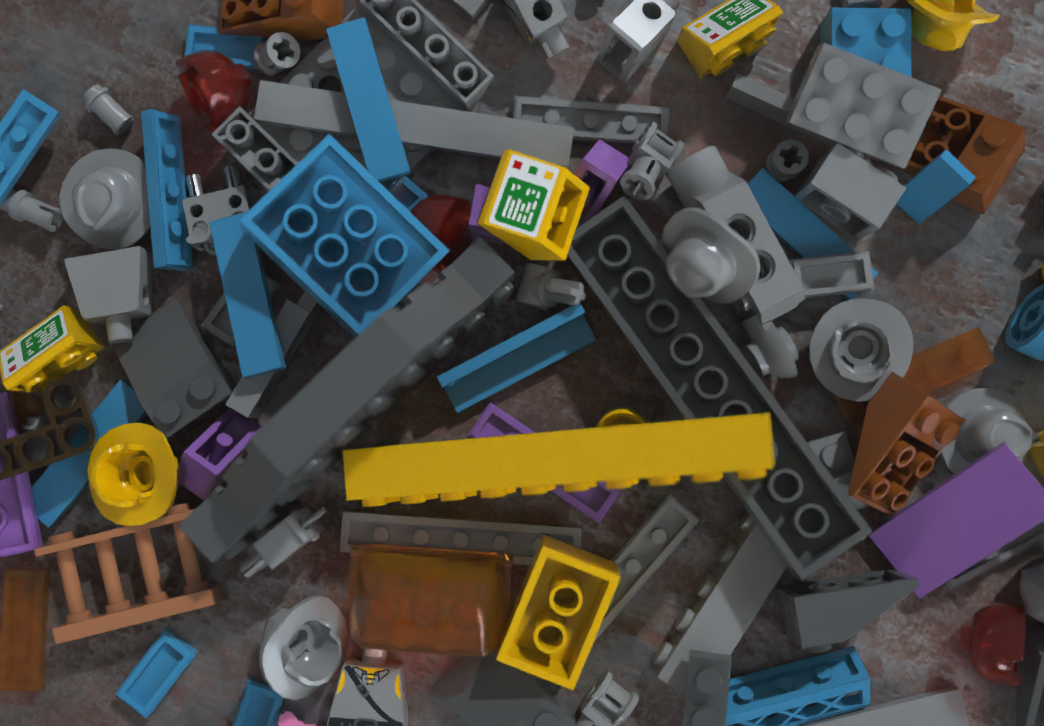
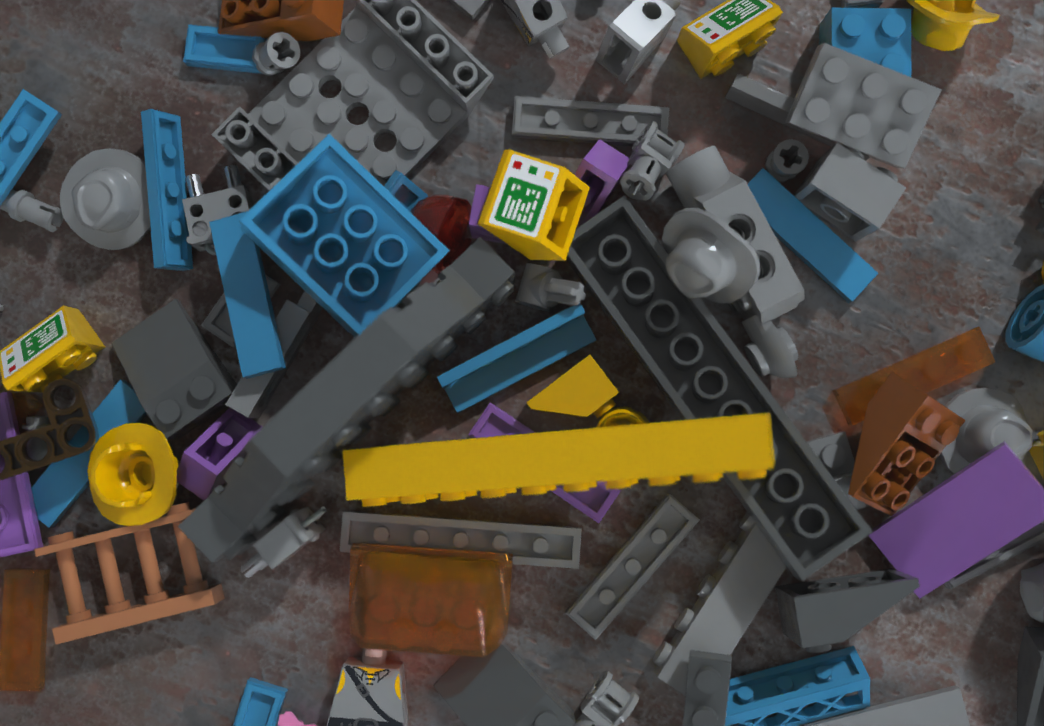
(107, 109): light grey pin -> none
(113, 289): light grey torso -> none
(156, 672): dark azure tile -> none
(214, 85): clear red cylinder -> none
(303, 647): light grey hat -> none
(368, 100): dark azure tile -> none
(417, 124): light grey tile -> none
(558, 612): yellow brick -> none
(577, 392): none -> yellow slope
(834, 274): light grey tile -> none
(859, 347): light grey hat -> none
(934, 186): dark azure tile -> none
(978, 141): dark orange slope -> none
(996, 642): clear red cylinder -> none

